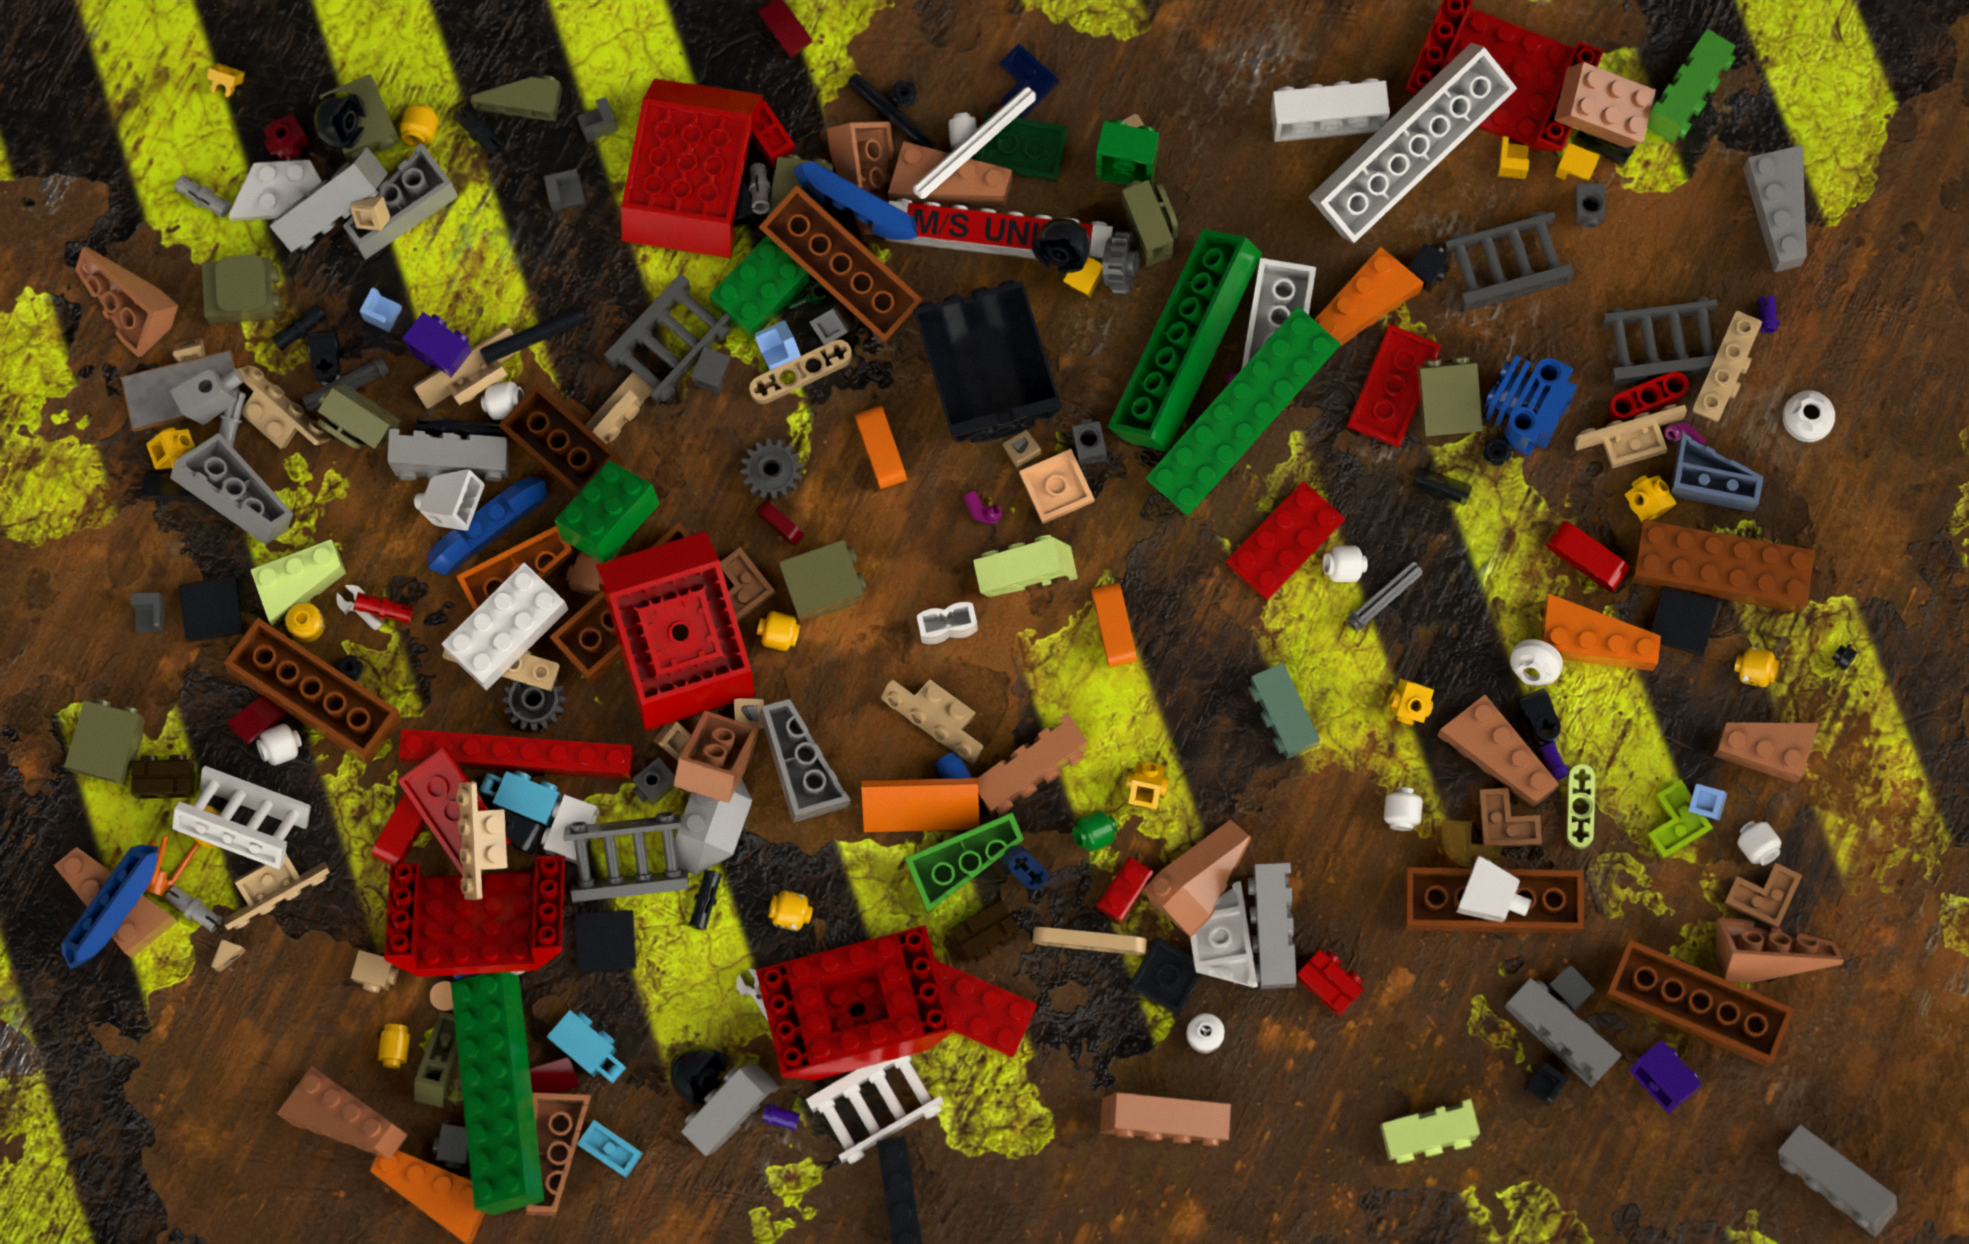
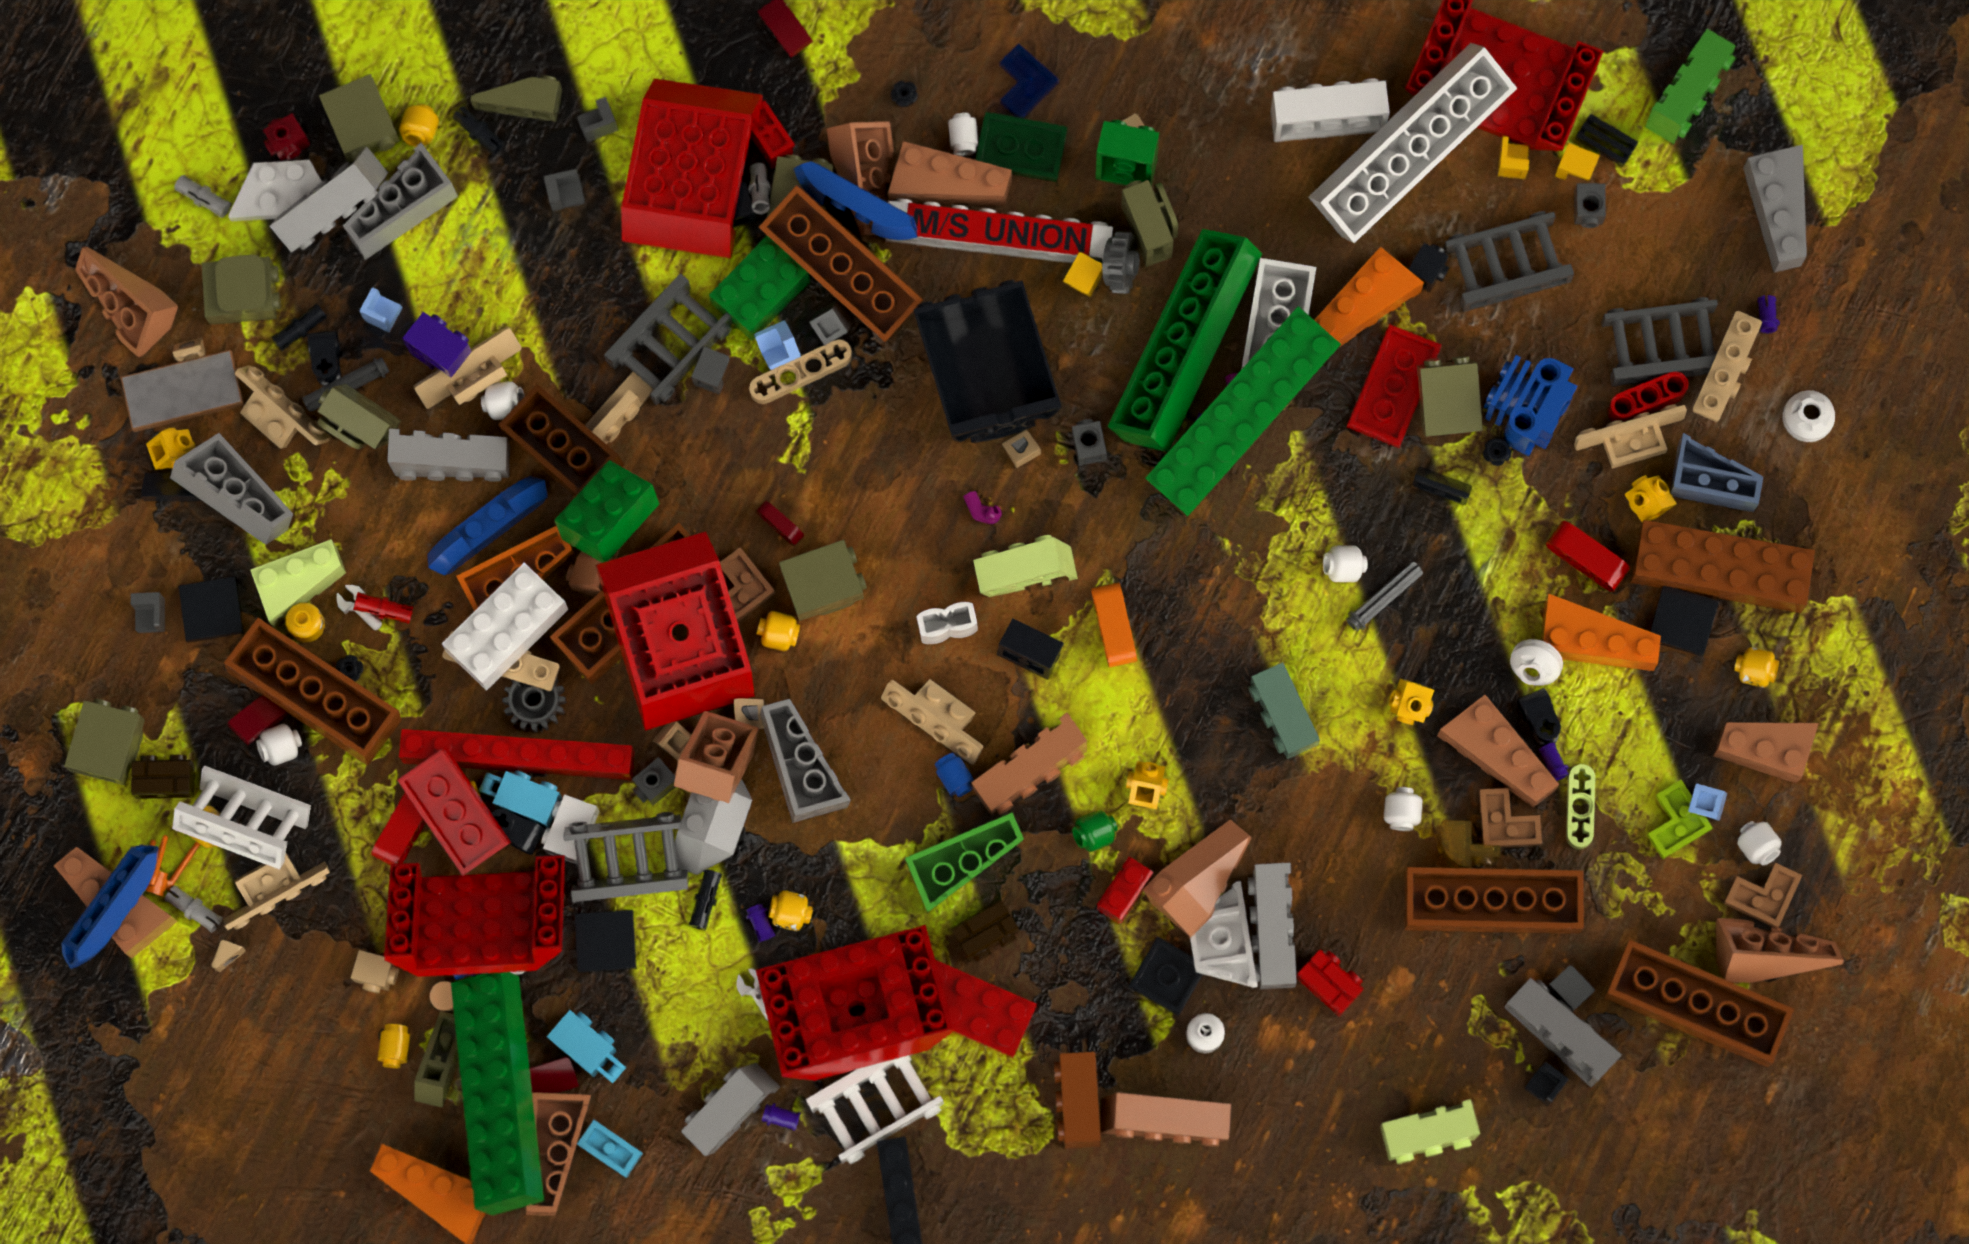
(207, 394): light grey torso -> none
(226, 76): yellow tile -> none
(231, 417): light grey axle -> none
(334, 1112): nougat wedge -> none
(339, 118): black cylinder -> none
(370, 213): tan slope -> none
(451, 499): white torso -> none
(452, 1147): dark grey brick -> none
(463, 428): black pin -> none
(481, 839): tan bracket -> none
(533, 335): black axle -> none
(696, 1072): black cylinder -> none
(760, 922): none -> dark purple pin
(767, 456): dark grey gear -> none
(809, 298): dark green hand -> none
(880, 447): orange beam -> none
(890, 111): black axle -> none
(920, 805): orange tile -> none
(974, 143): white axle -> none
(1029, 863): dark blue beam -> none
(1030, 648): none -> black hinge
(1056, 486): light nougat plate -> none
(1063, 245): black cylinder -> none
(1078, 1100): none -> dark orange brick
(1089, 941): tan beam -> none
(1285, 541): red plate -> none
(1491, 893): white torso -> none
(1605, 105): nougat brick -> none
(1665, 1077): dark purple brick -> none
(1675, 430): magenta arm -> none
(1838, 1180): light grey wedge -> none
(1844, 657): black plate -> none

